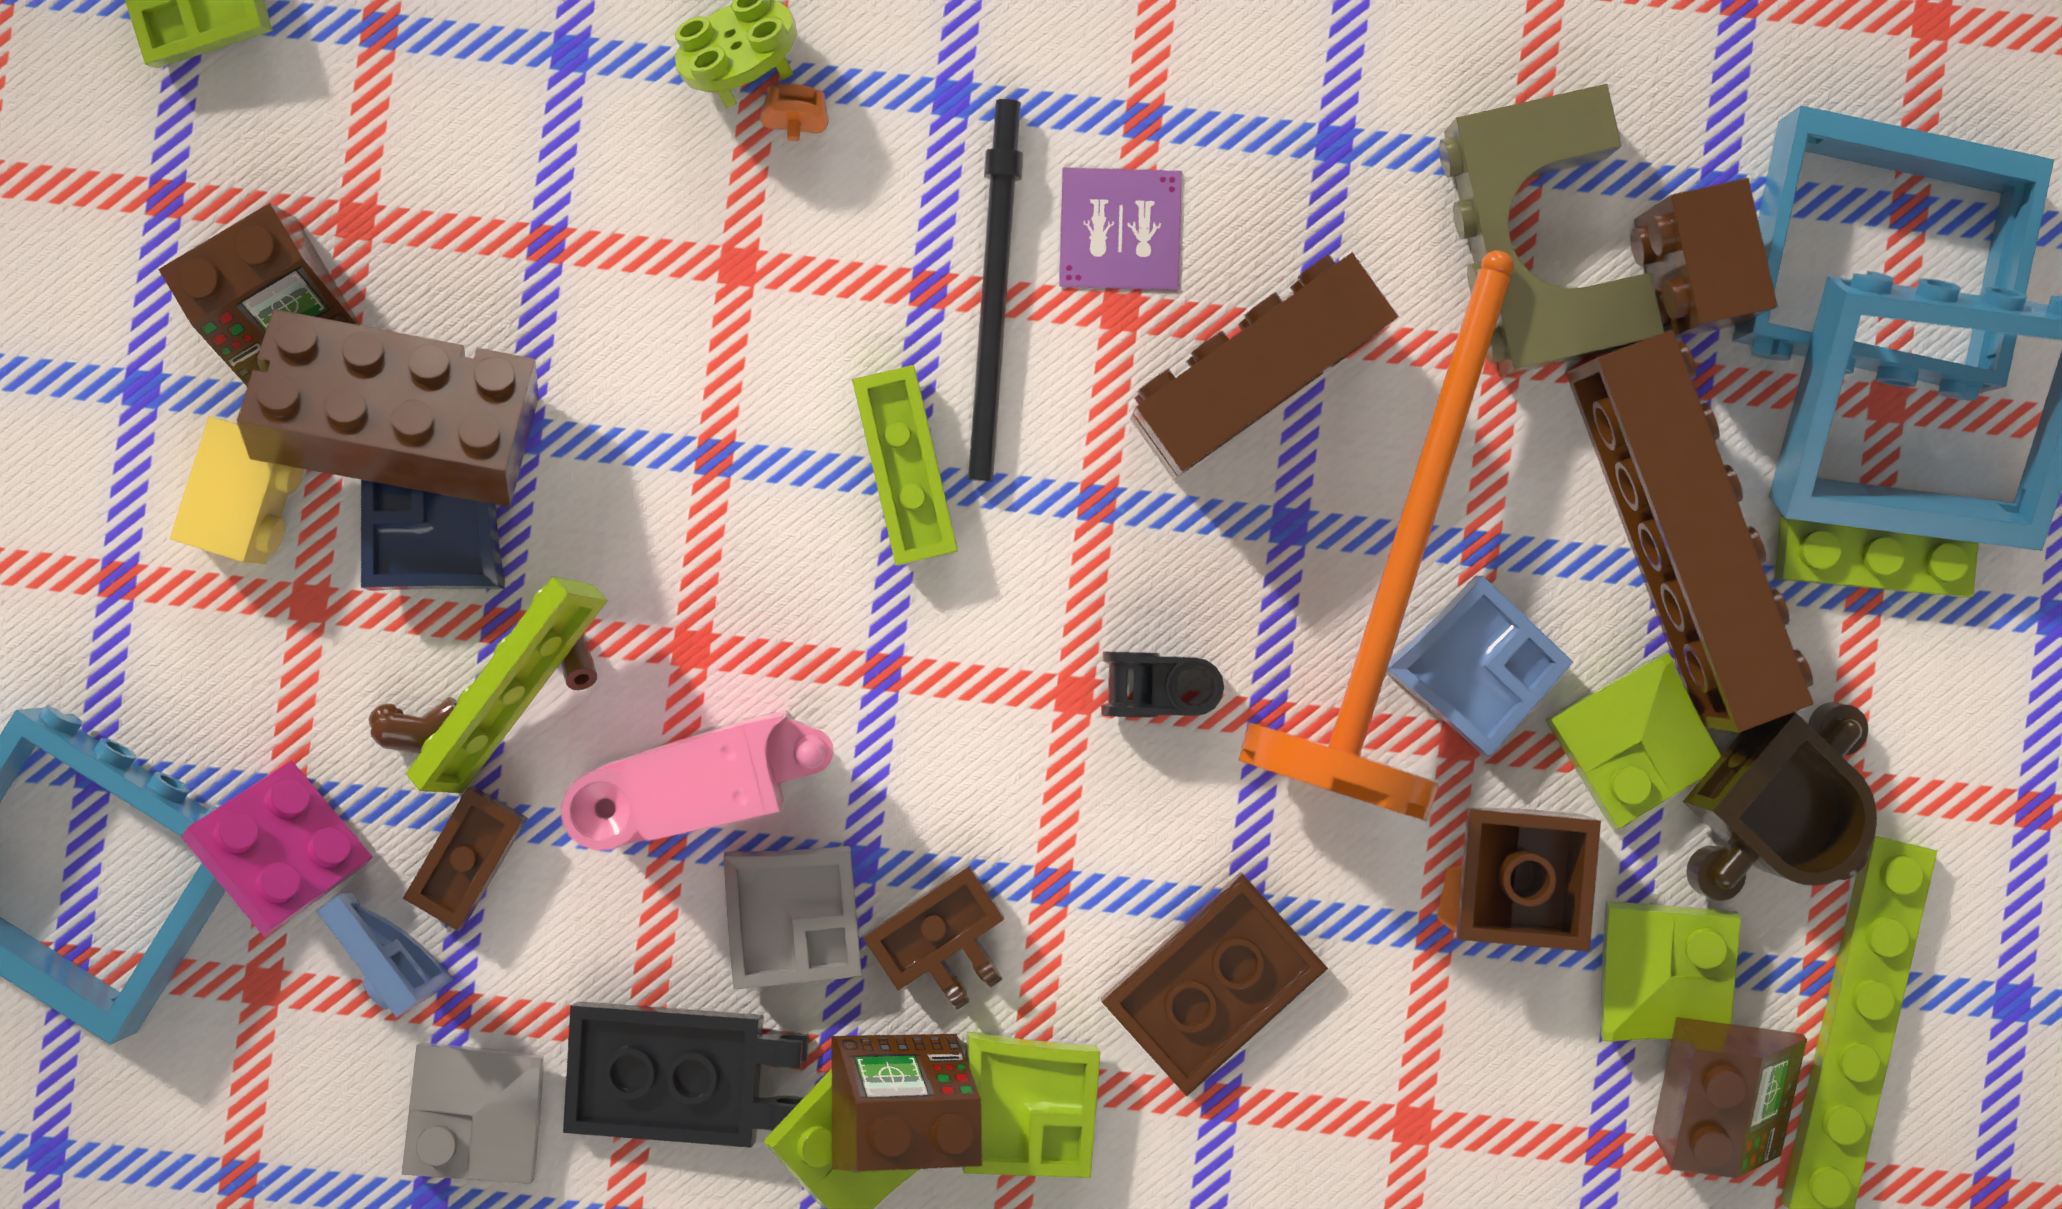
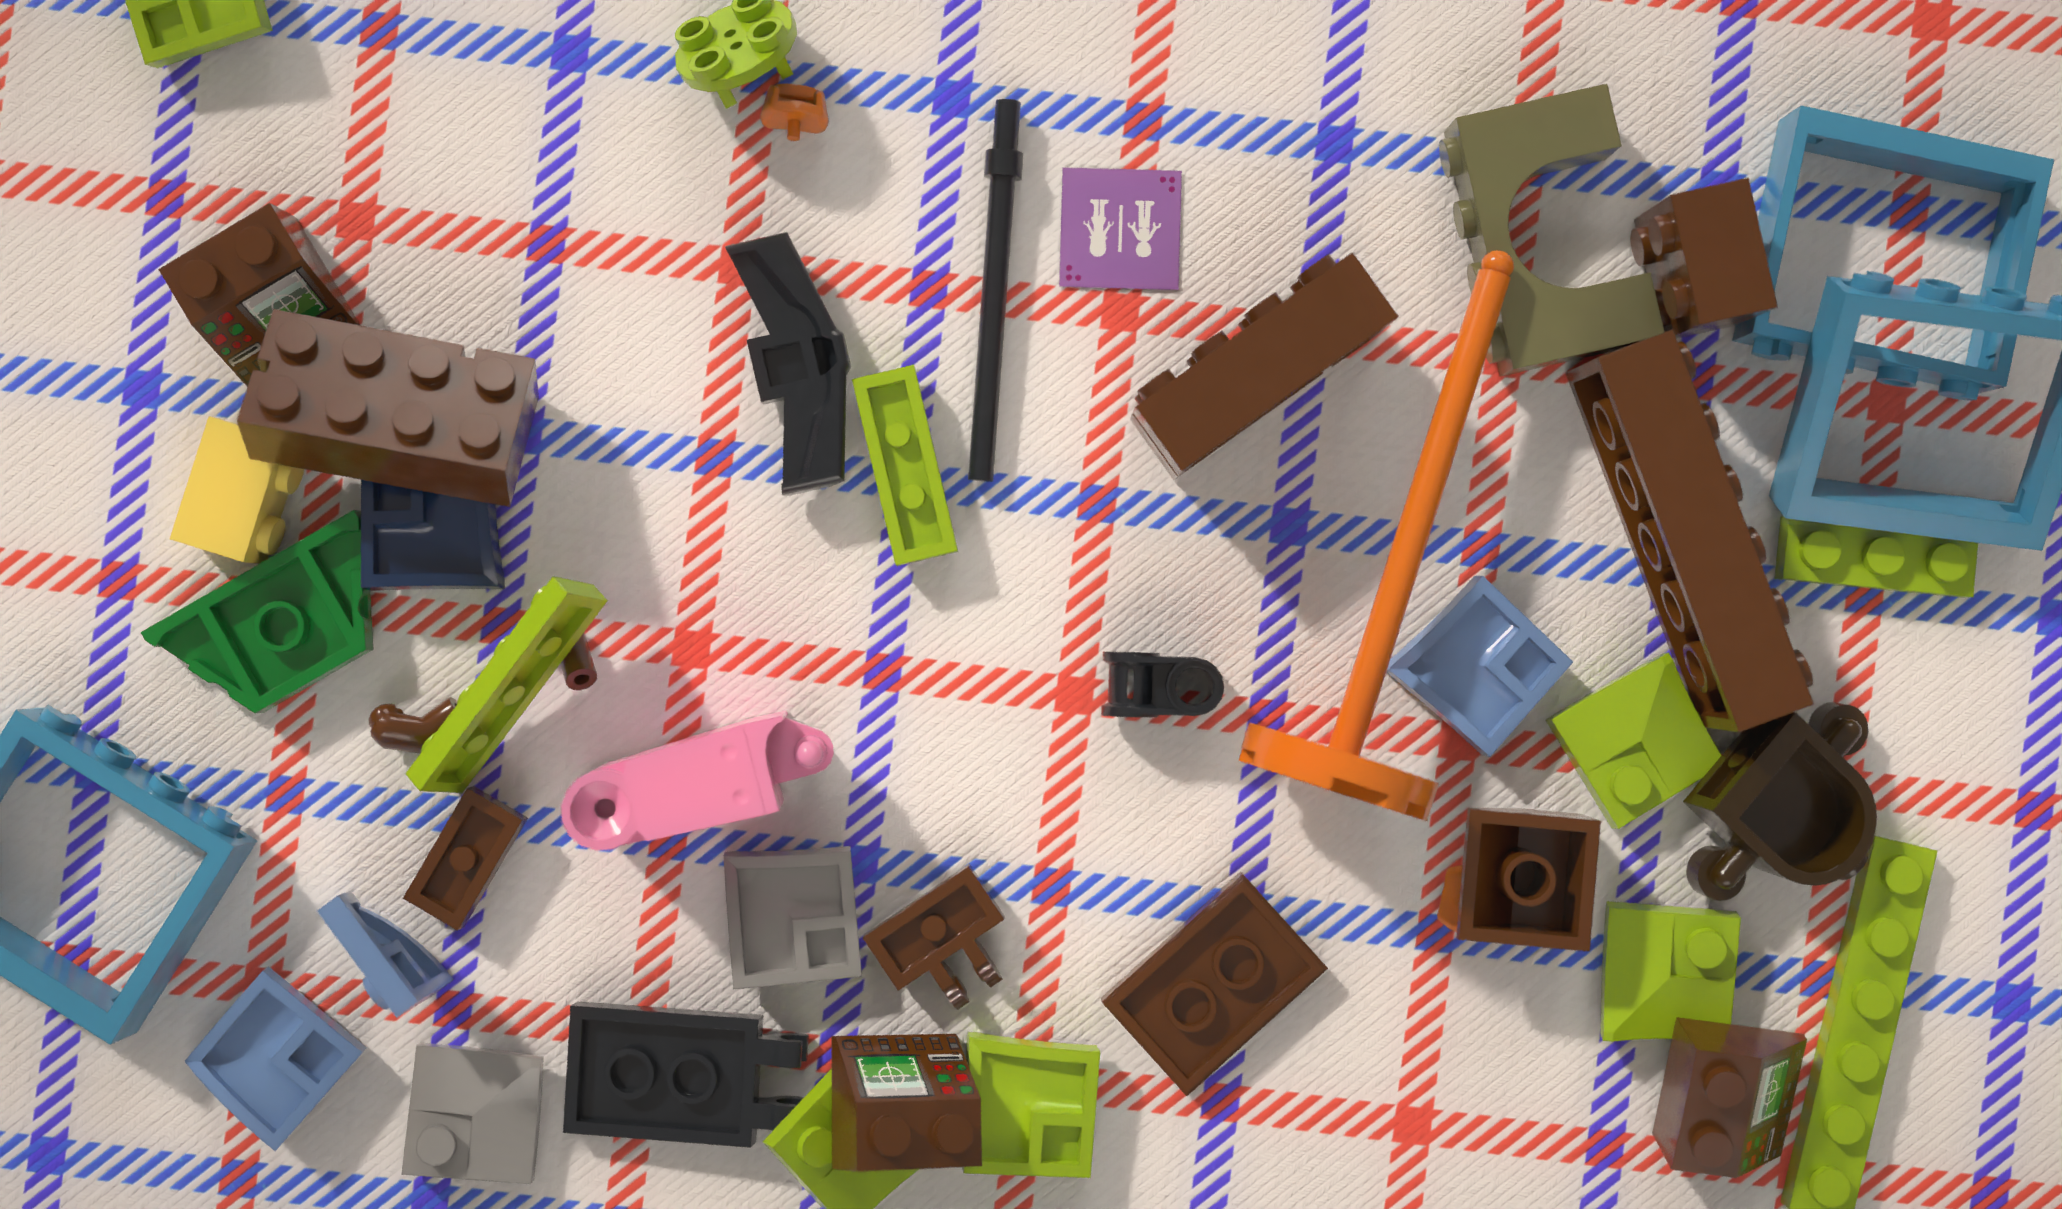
(273, 1057): none -> medium blue plate
(276, 847): dark pink plate -> none
(278, 621): none -> green wing
(798, 362): none -> black plate

